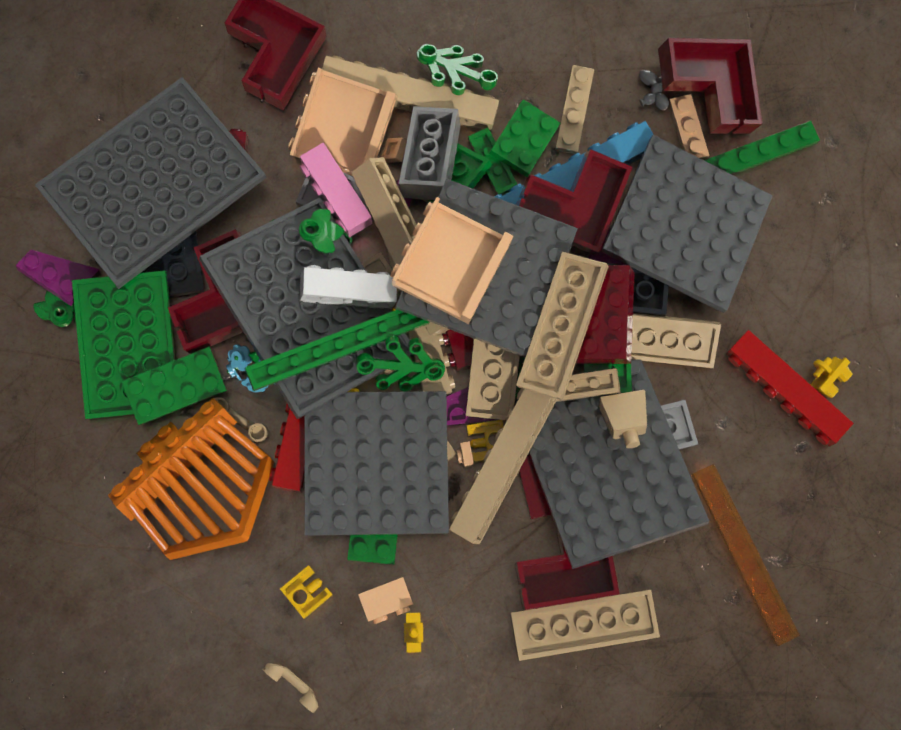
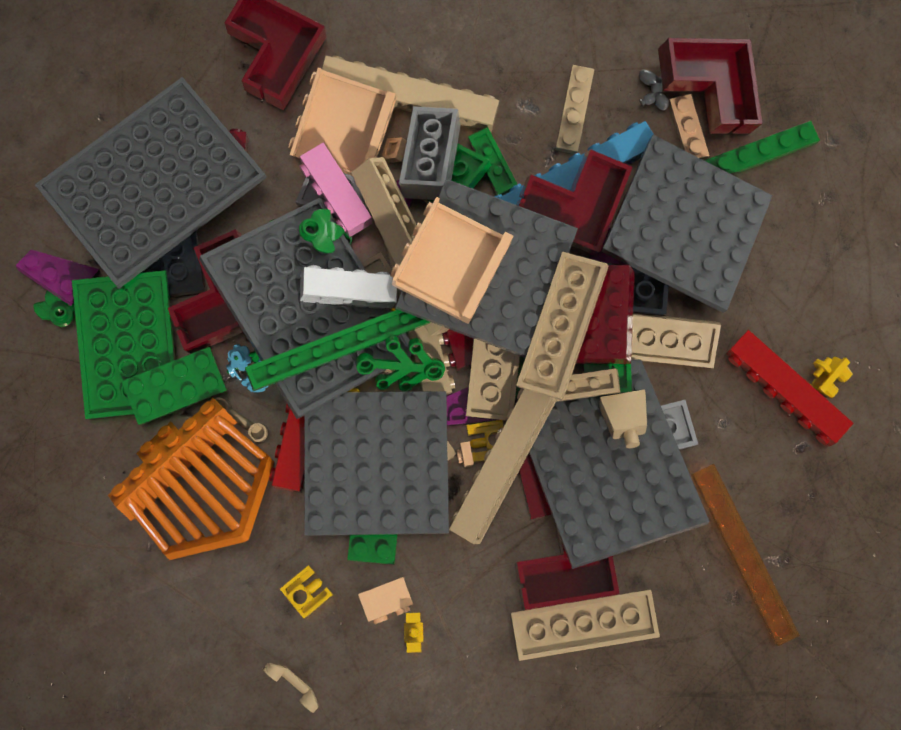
(432, 57): green plant -> none
(525, 138): green plate -> none

